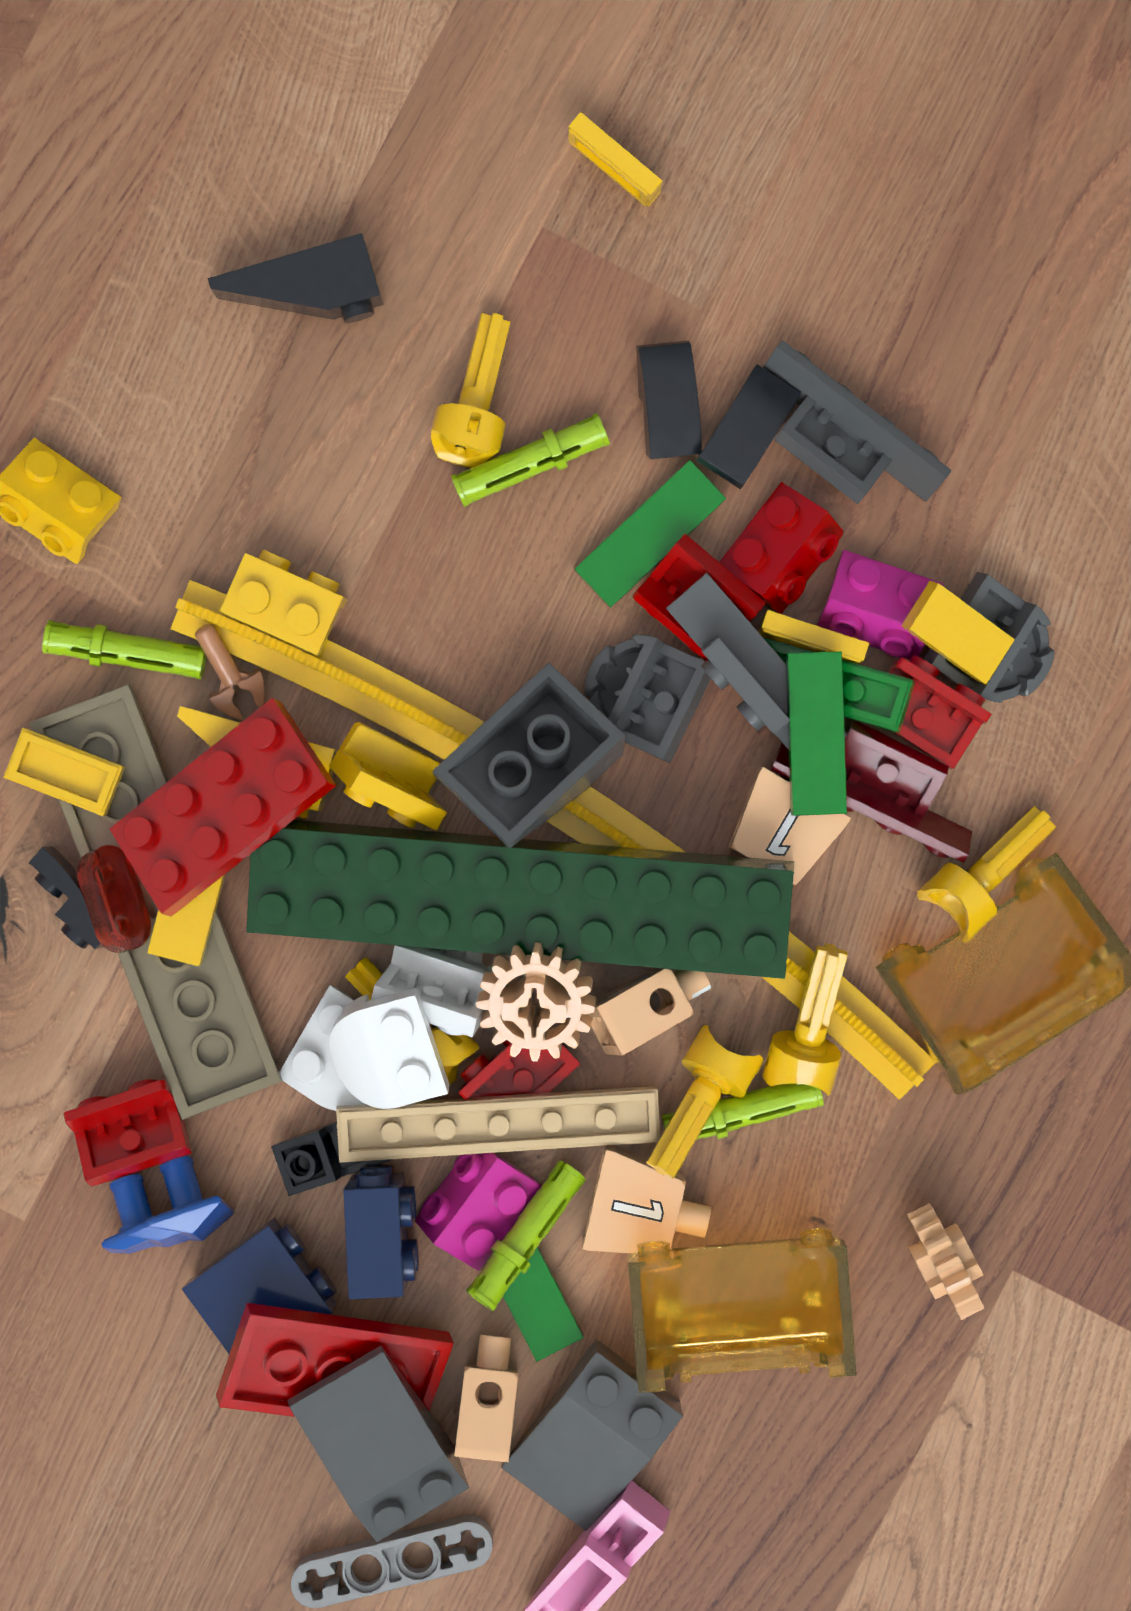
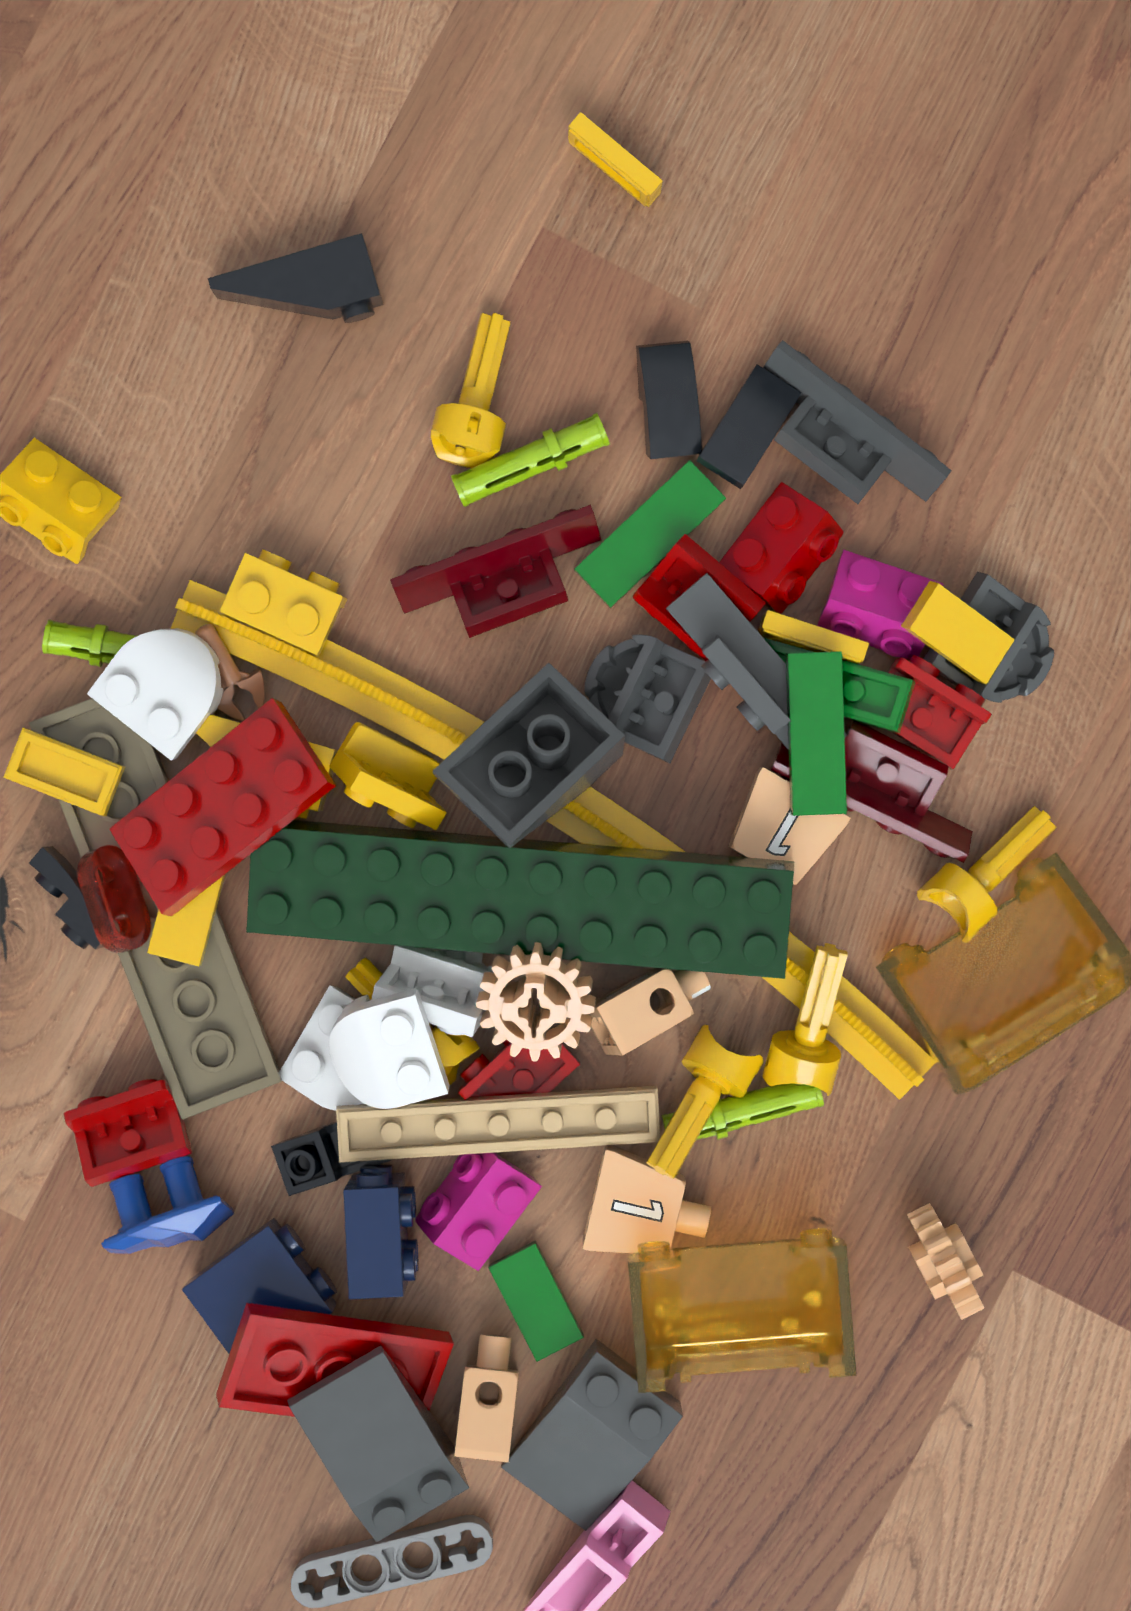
(162, 687): none -> white slope
(502, 577): none -> dark red bracket
(520, 1243): lime pin -> none

